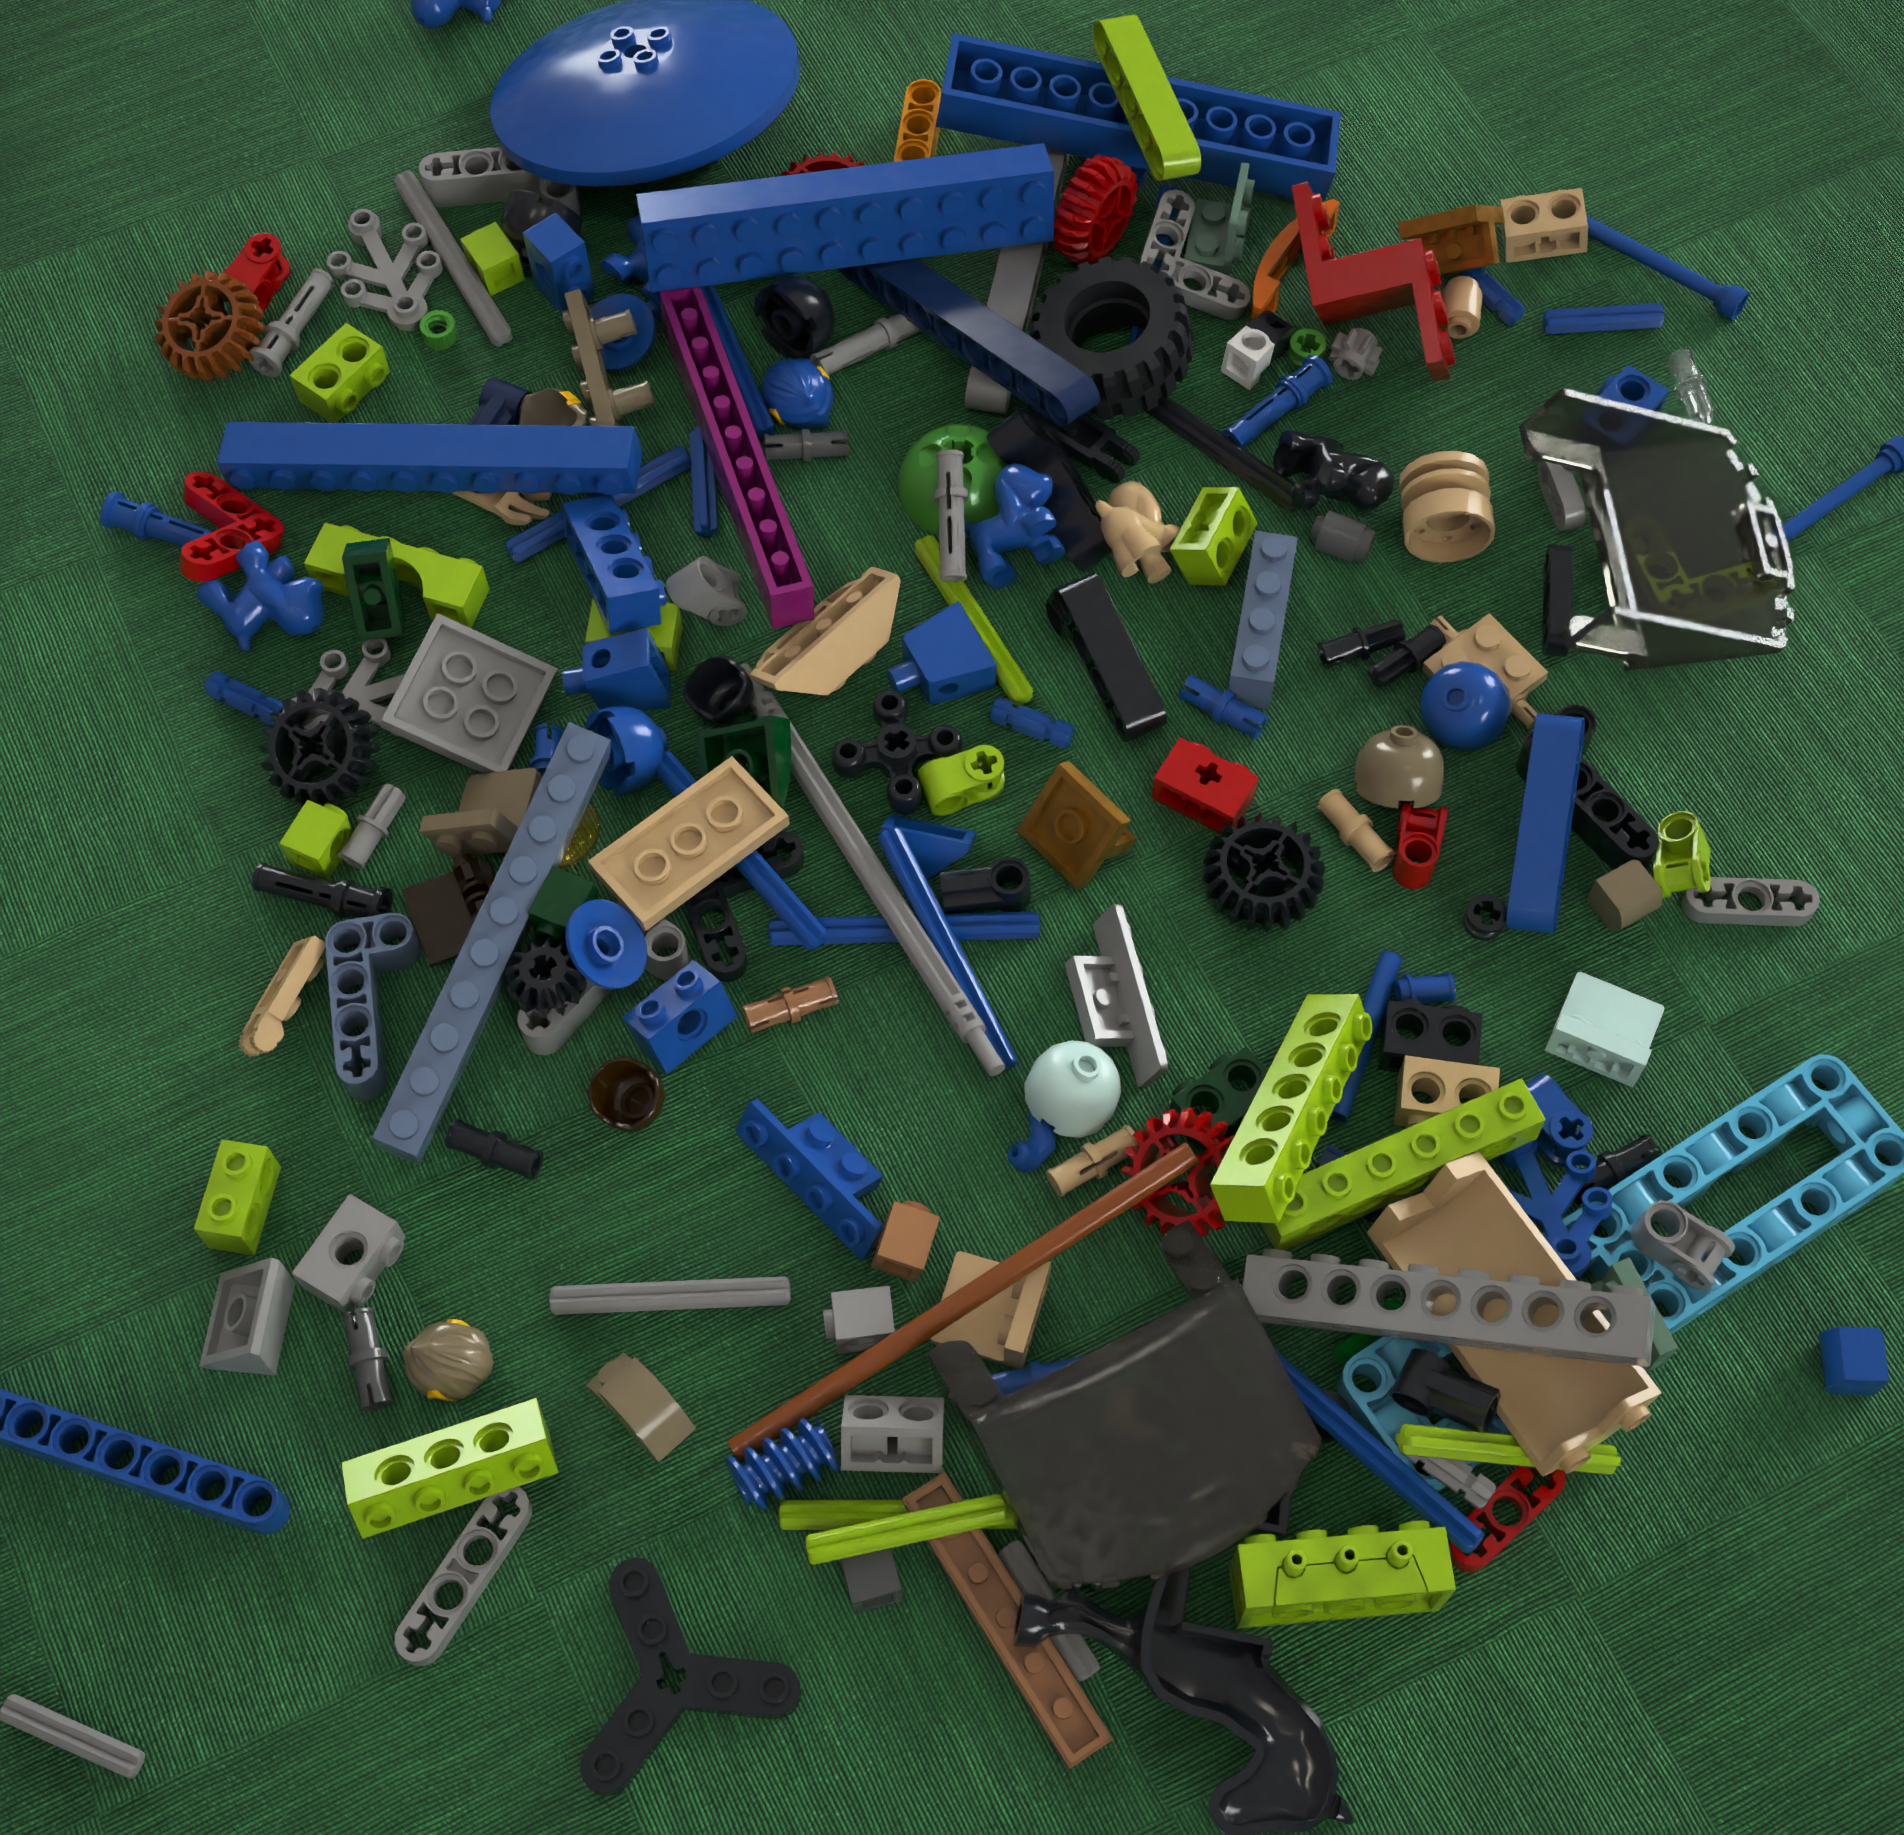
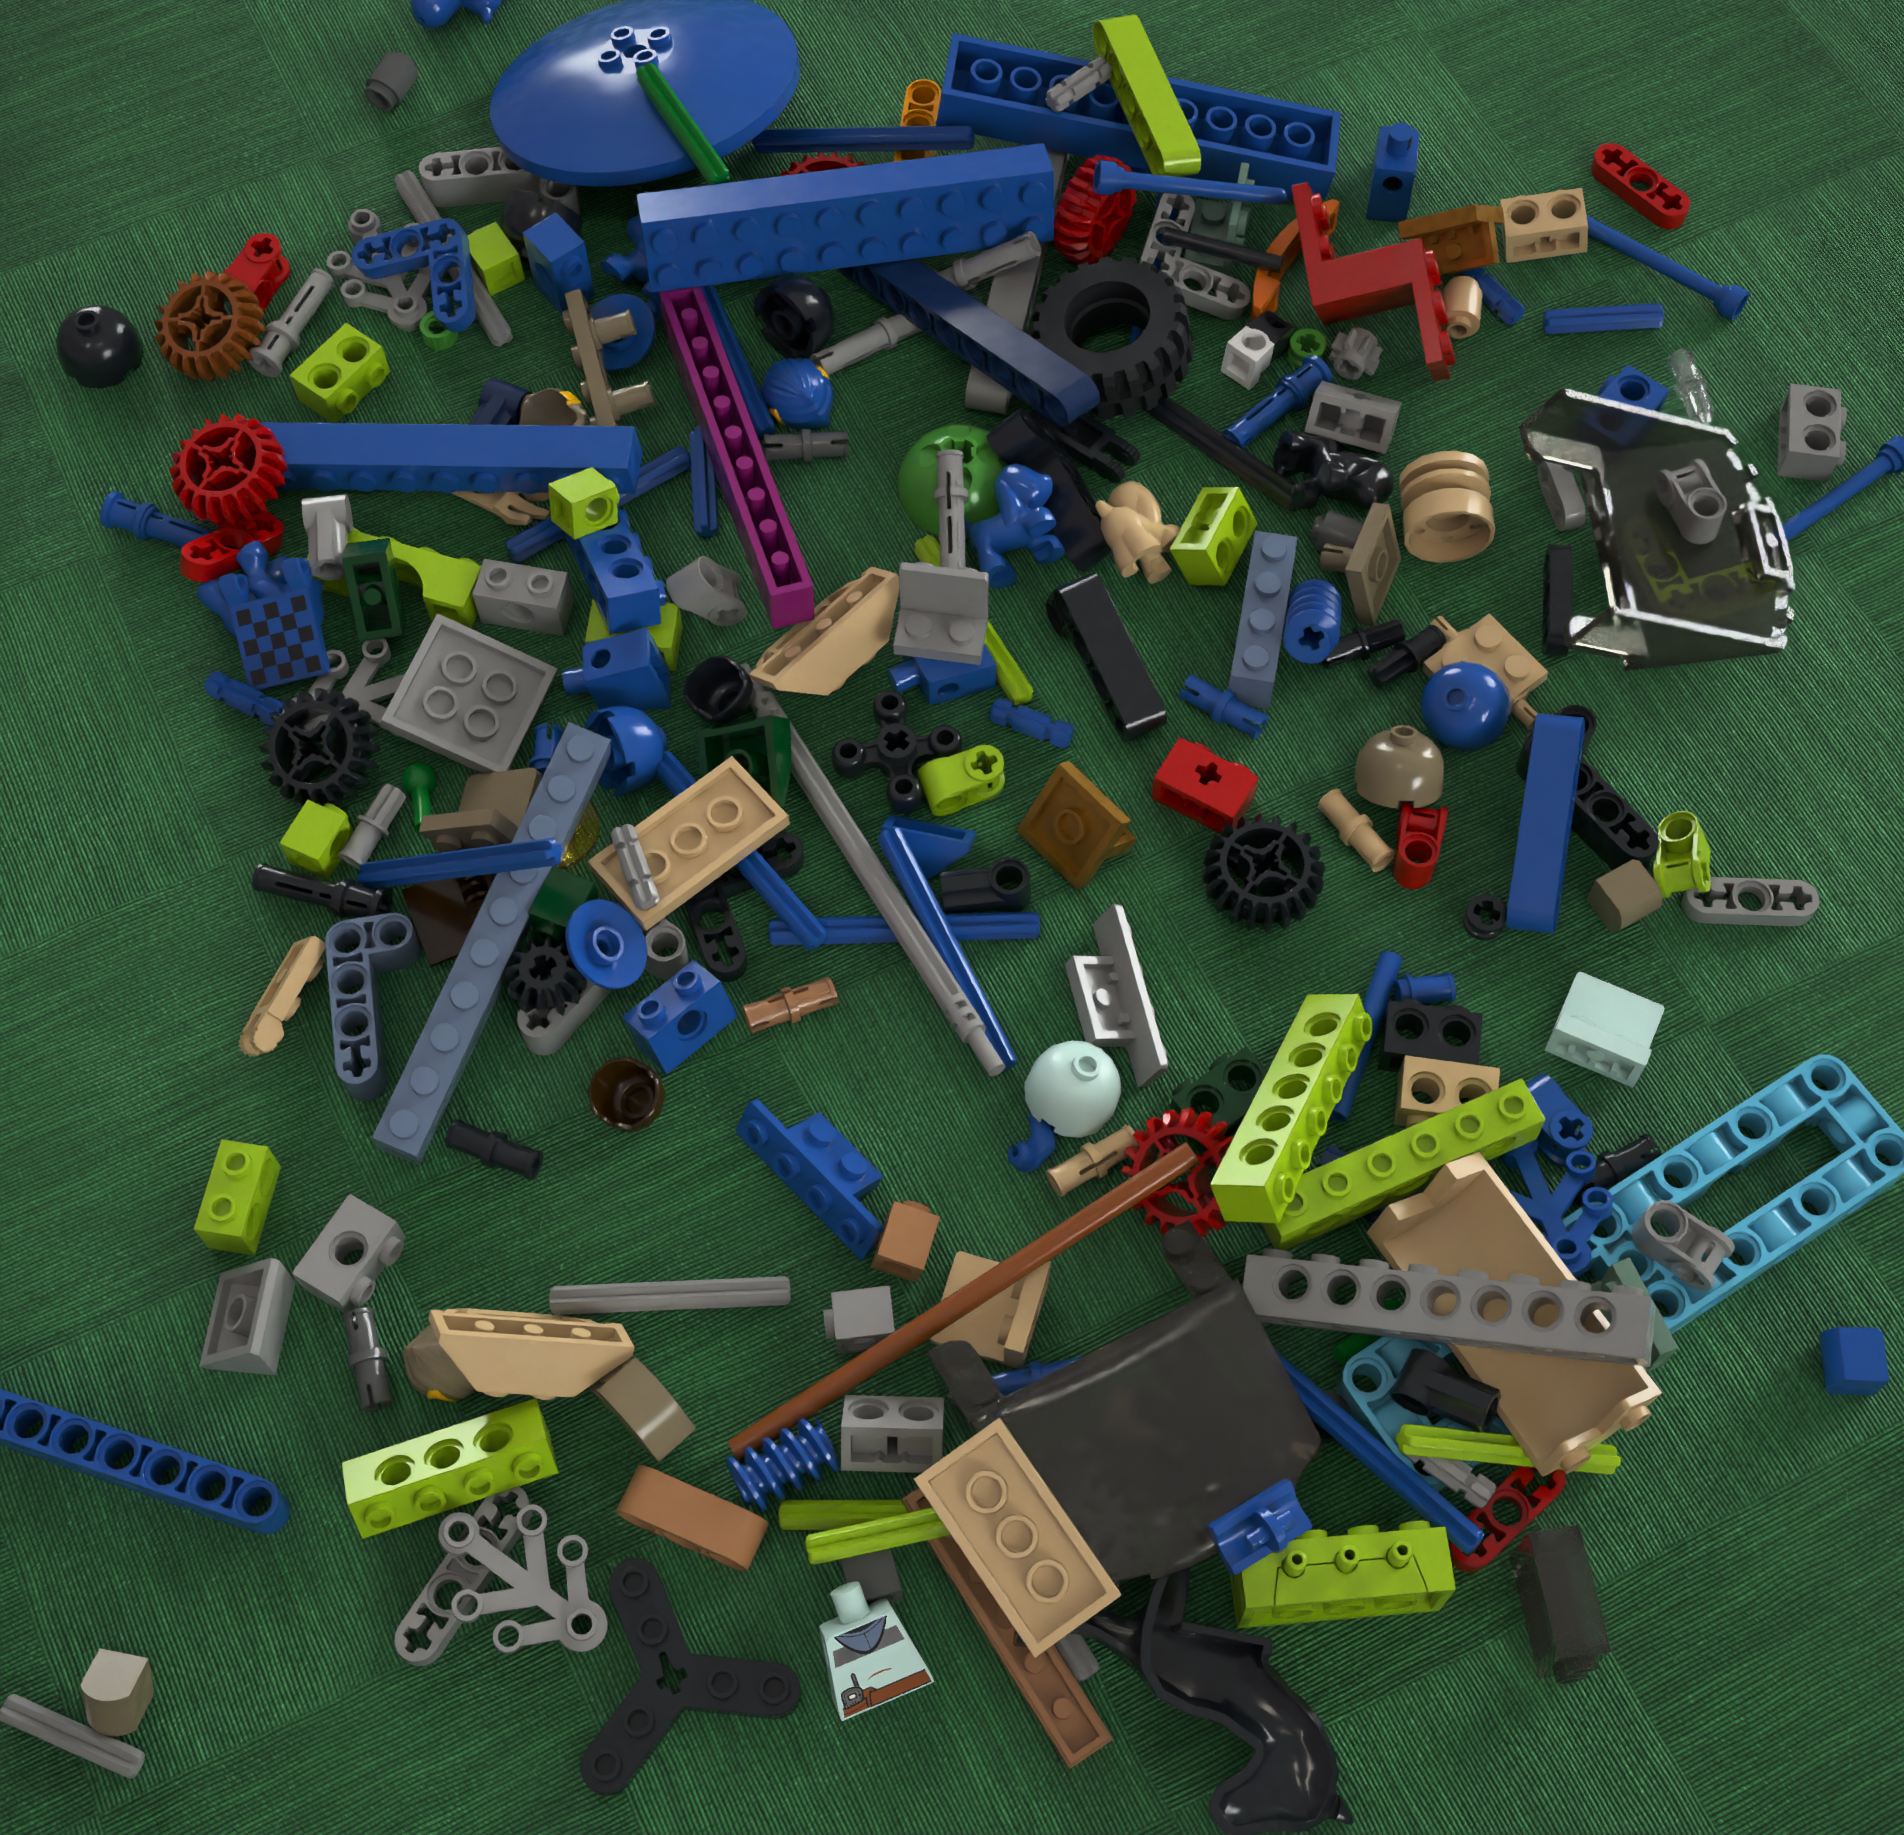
(98, 346): none -> black cylinder
(116, 1692): none -> dark tan piece
(224, 459): none -> red gear
(277, 633): none -> blue flag
(327, 527): none -> light grey piece
(391, 81): none -> dark grey brick
(419, 781): none -> green bar
(431, 254): none -> blue beam
(461, 863): none -> blue axle
(523, 597): none -> light grey brick
(529, 1351): none -> tan wedge
(529, 1586): none -> light grey plant
(583, 503): none -> lime brick
(635, 867): none -> light grey axle
(682, 124): none -> green axle
(692, 1518): none -> medium nougat beam
(865, 139): none -> blue axle
(868, 1653): none -> light aqua torso
(942, 613): none -> light grey bracket
(968, 272): none -> light grey pin
(1017, 1537): none -> tan plate
(1078, 84): none -> light grey axle
(1112, 178): none -> blue piece
(1222, 249): none -> black bar
(1259, 1527): none -> blue hips
(1312, 621): none -> blue piece
(1353, 417): none -> light grey brick
(1369, 564): none -> dark tan tile
(1393, 157): none -> blue torso
(1559, 1604): none -> clear smoke window
(1661, 204): none -> red beam
(1692, 501): none -> light grey piece
(1810, 433): none -> light grey brick

